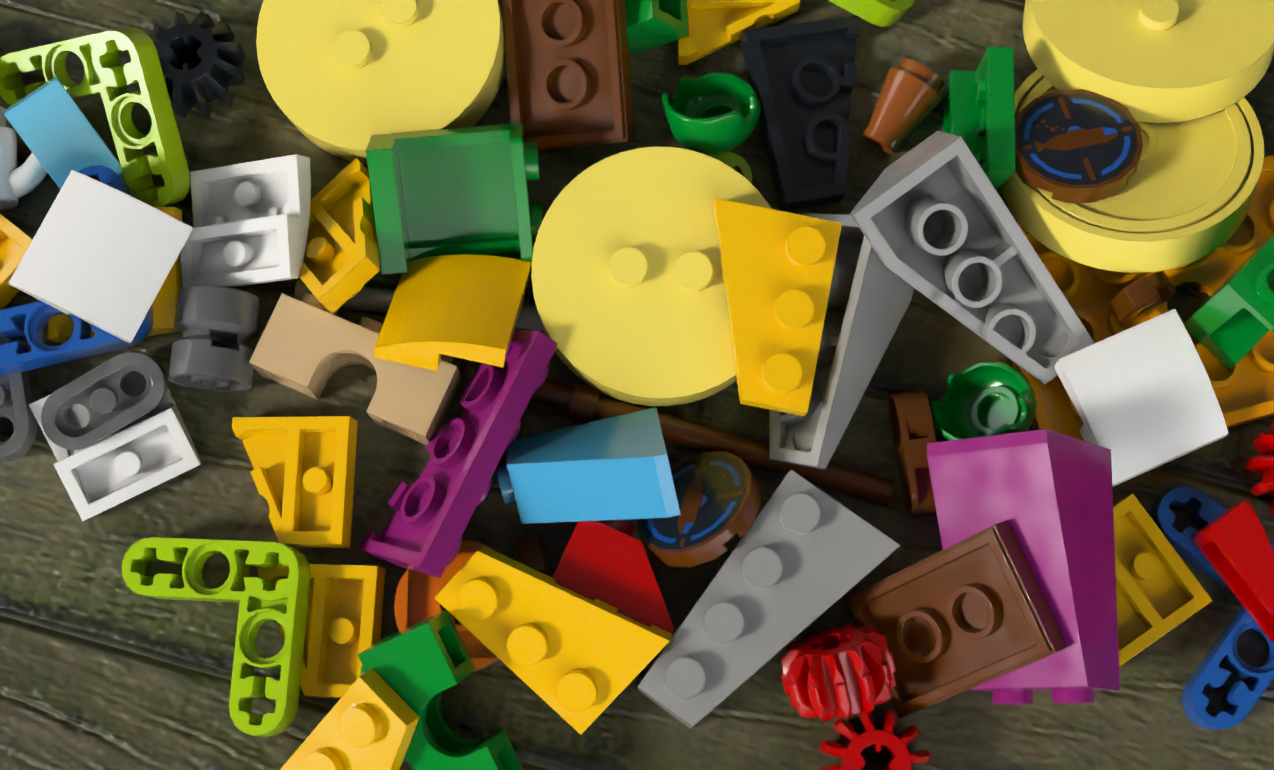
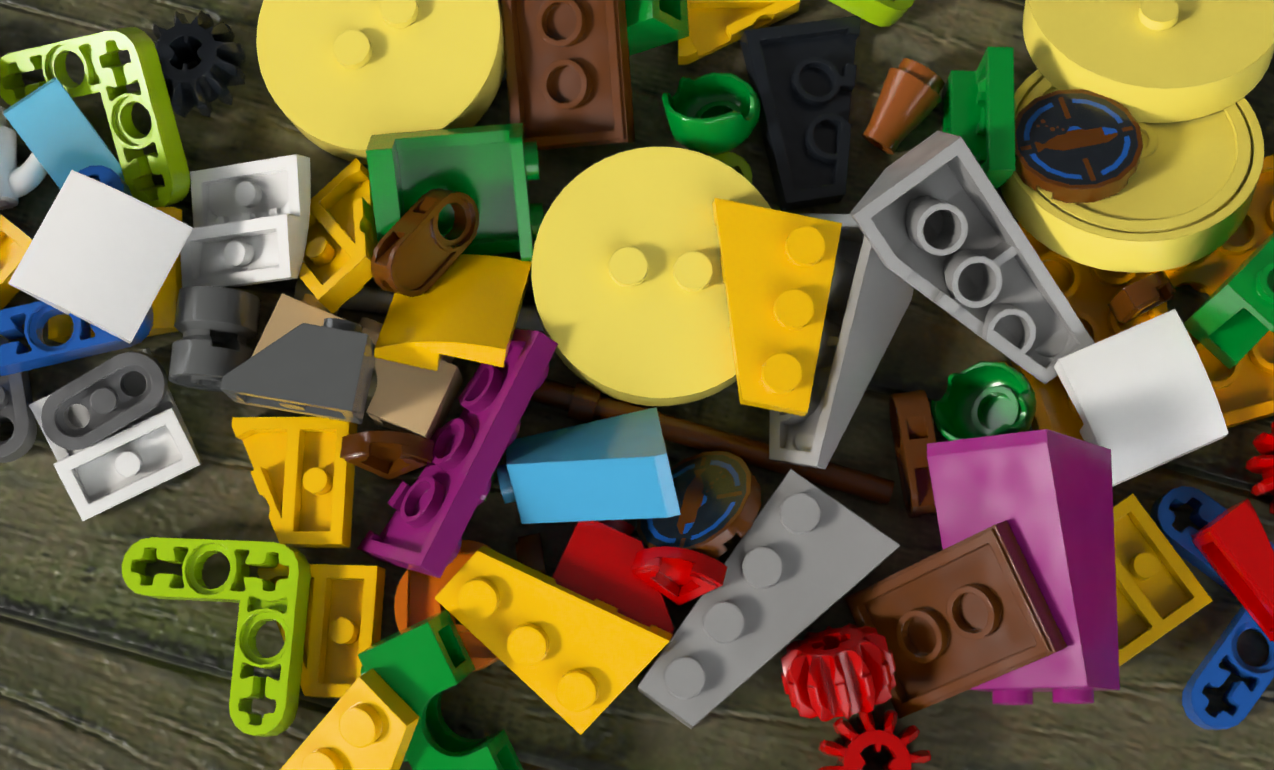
(309, 372): none -> dark grey slope
(387, 452): none -> reddish brown tile
(415, 252): none -> reddish brown piece
(678, 572): none -> red tile

